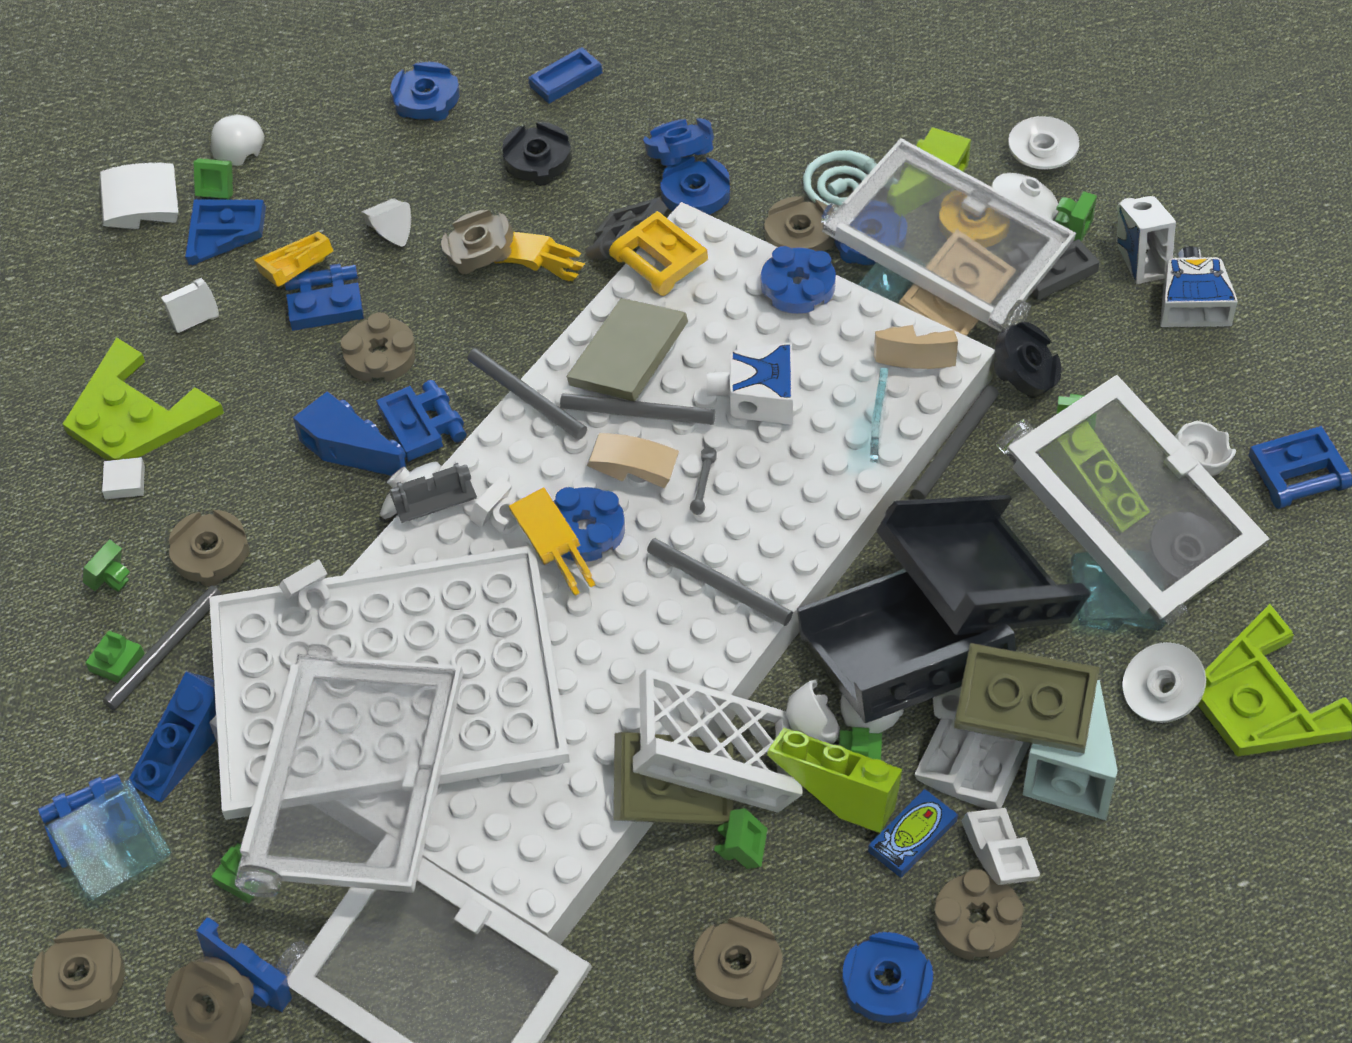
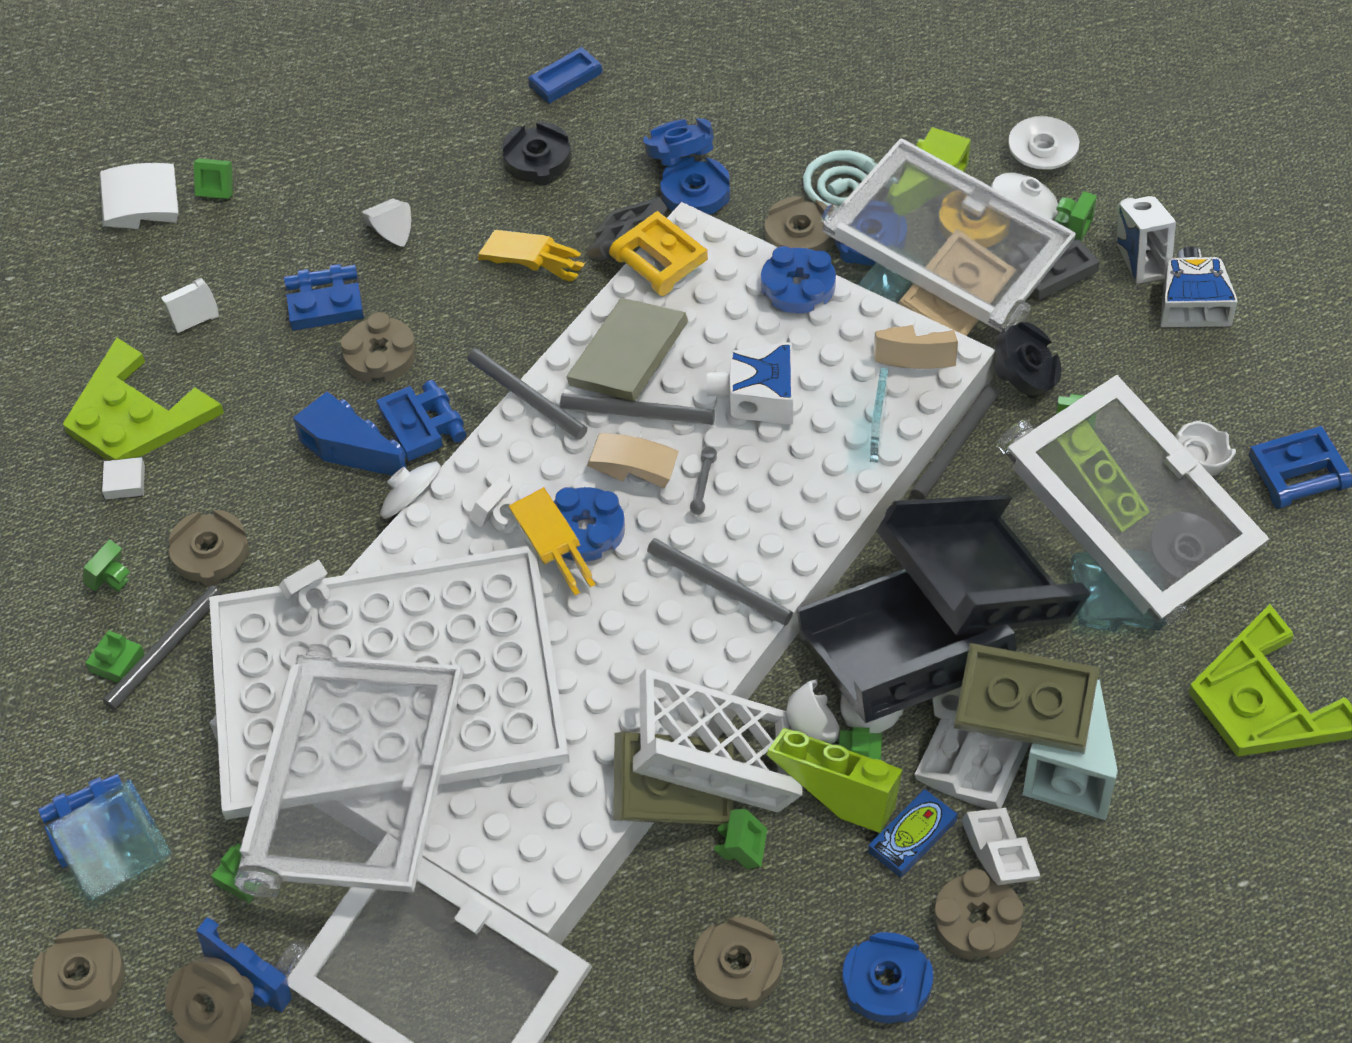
(178, 738): blue slope -> none
(222, 226): blue wing -> none
(236, 138): white hair -> none
(294, 258): yellow wing -> none
(434, 494): dark grey hinge -> none
(435, 104): blue plate -> none
(492, 246): dark tan plate -> none
(1155, 668): white dish -> none

